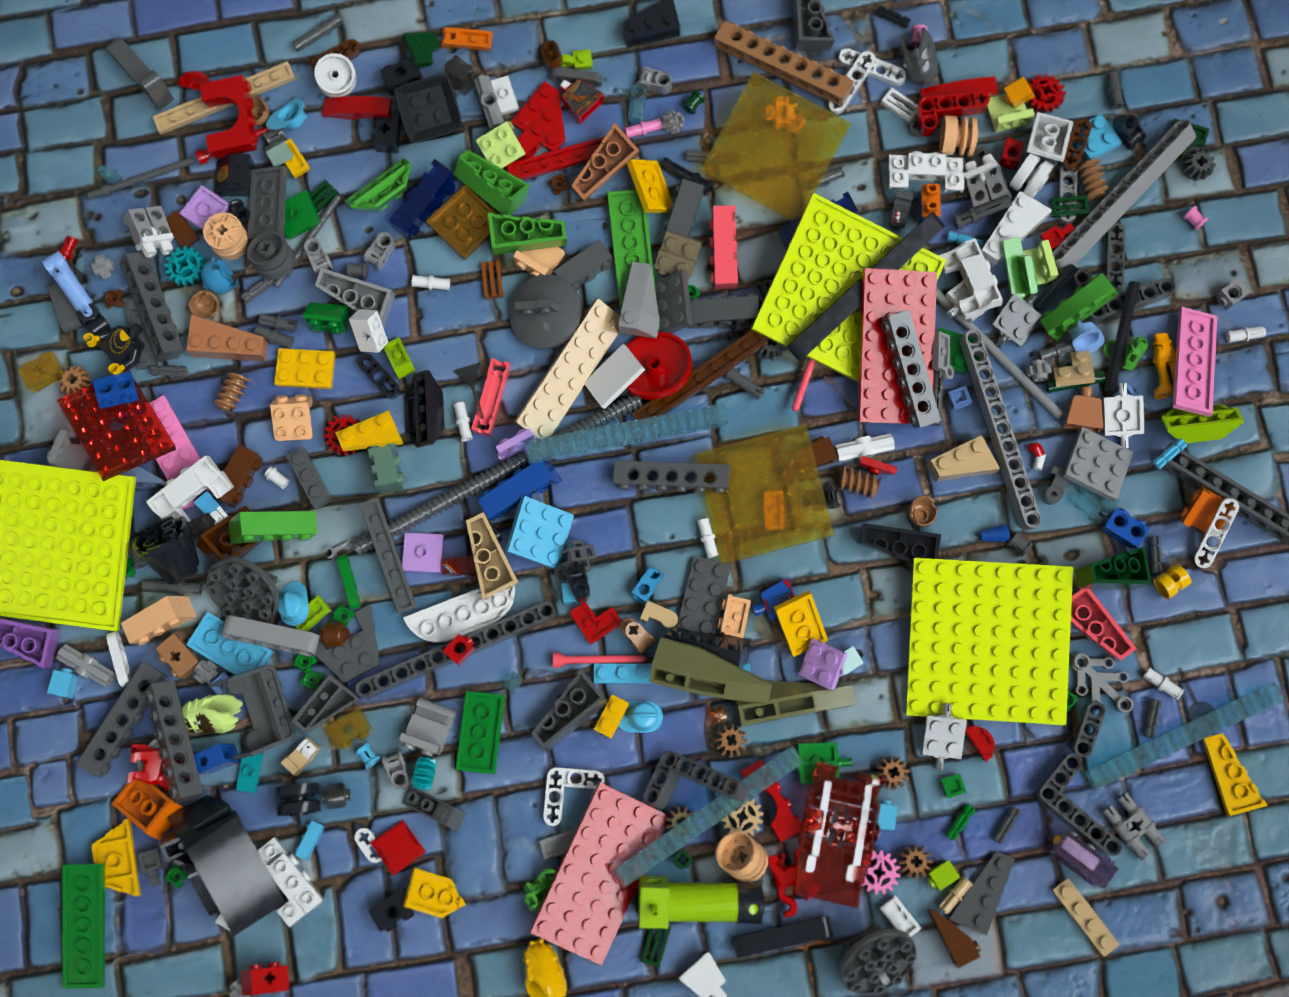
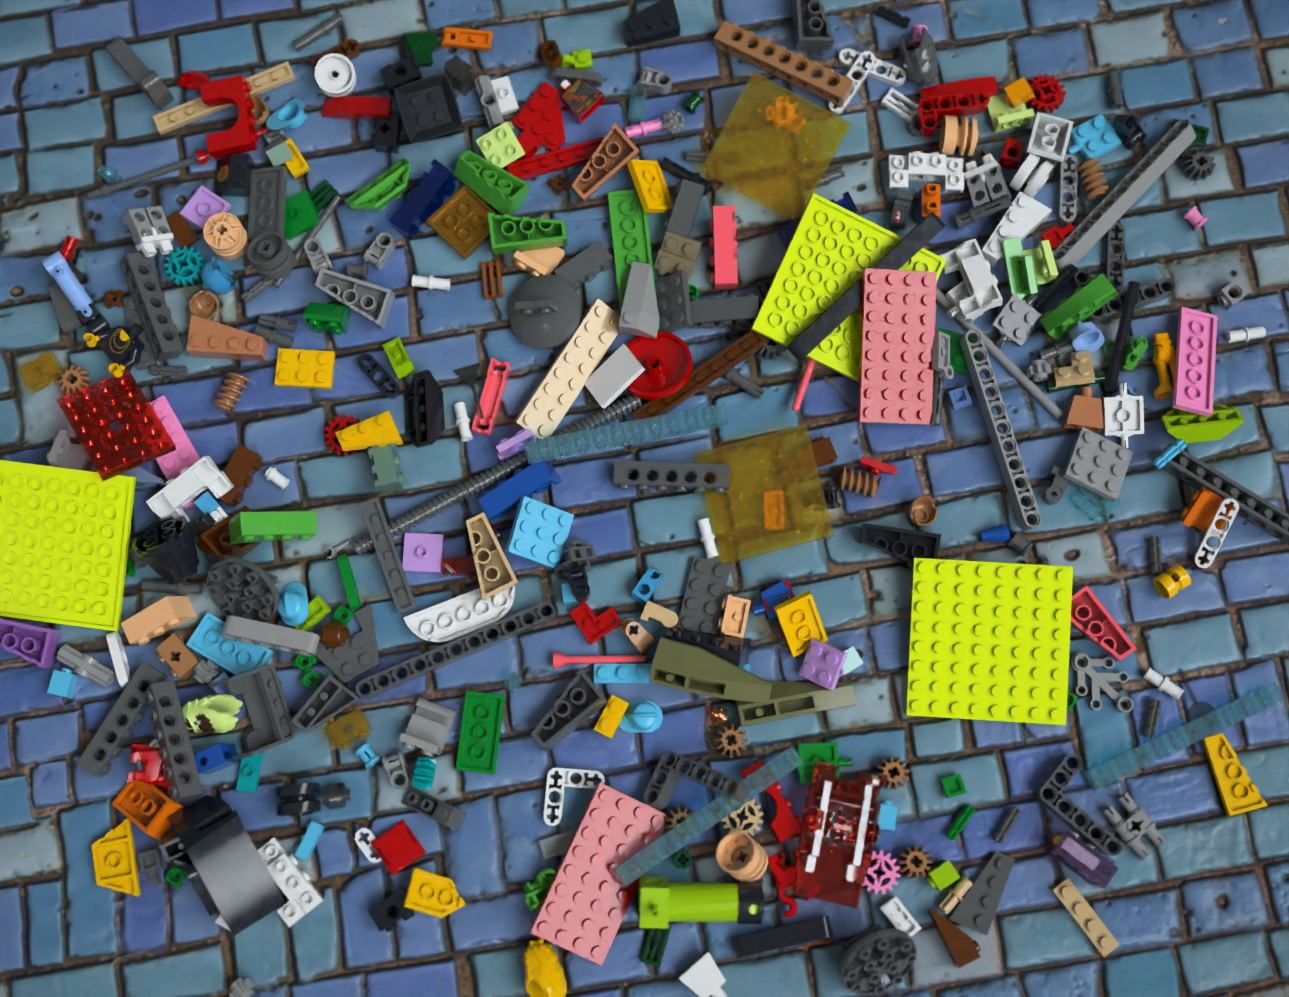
(83, 926): green plate -> none
(103, 266): light grey gear -> none
(115, 389): blue brick -> none
(238, 209): black bush -> none
(254, 983): red brick -> none
(291, 417): light nougat bracket -> none
(301, 756): tan leg -> none
(309, 478): dark grey brick -> none
(368, 331): white brick -> none
(450, 650): red brick -> none
(865, 447): white piece -> none
(919, 375): brick -> none
(943, 736): plate -> none
(959, 239): medium azure axle -> none
(964, 461): tan wedge -> none
(982, 741): red plate -> none
(1040, 455): arm -> none
(1053, 201): dark green tile -> none
(1075, 137): reddish brown beam -> none
(1095, 721): dark grey beam -> none
(1117, 572): dark green wedge -> none
(1123, 533): blue brick -> none

